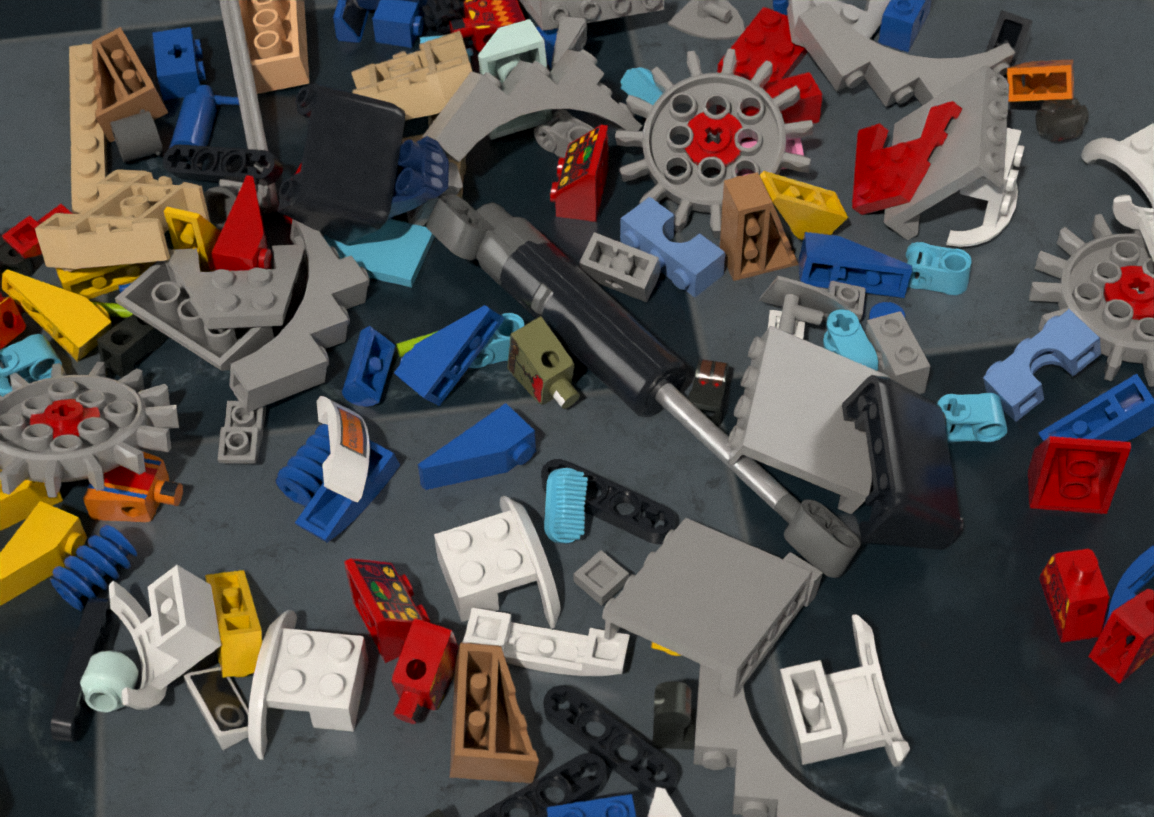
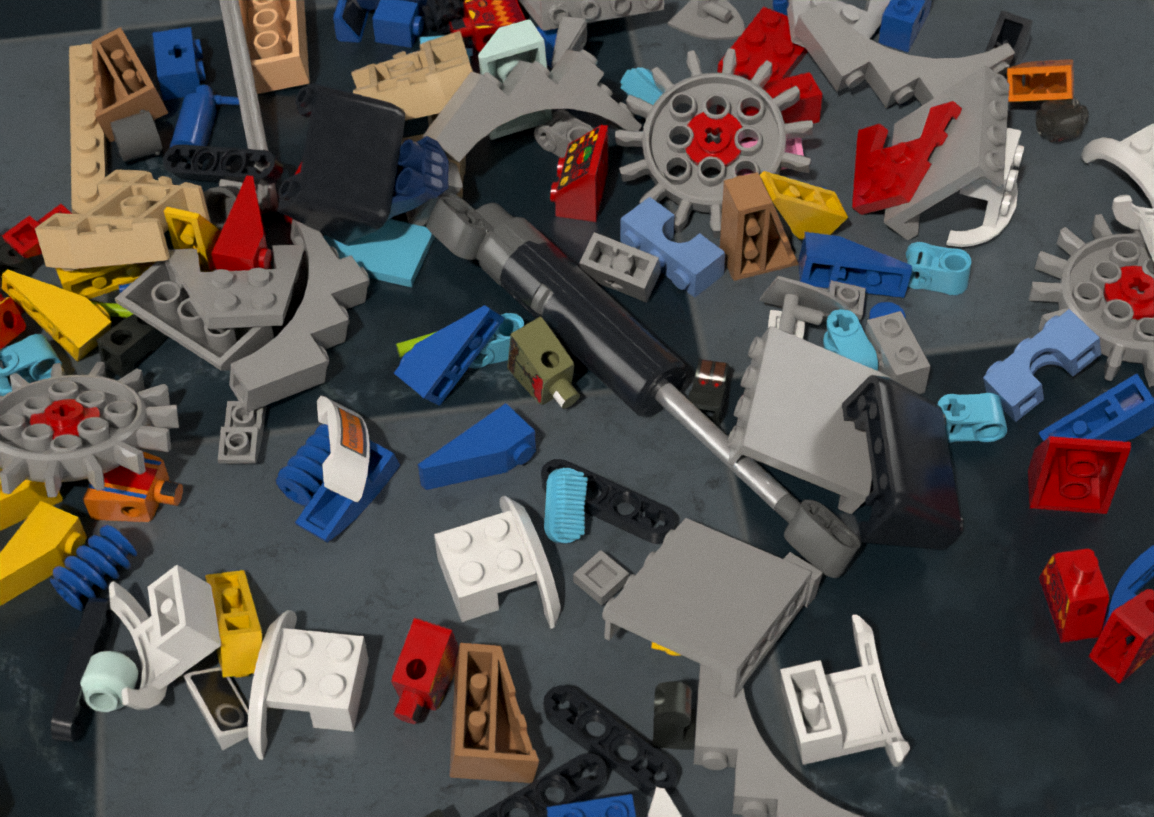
(368, 368): blue brick -> none
(383, 603): red slope -> none
(548, 648): white slope -> none

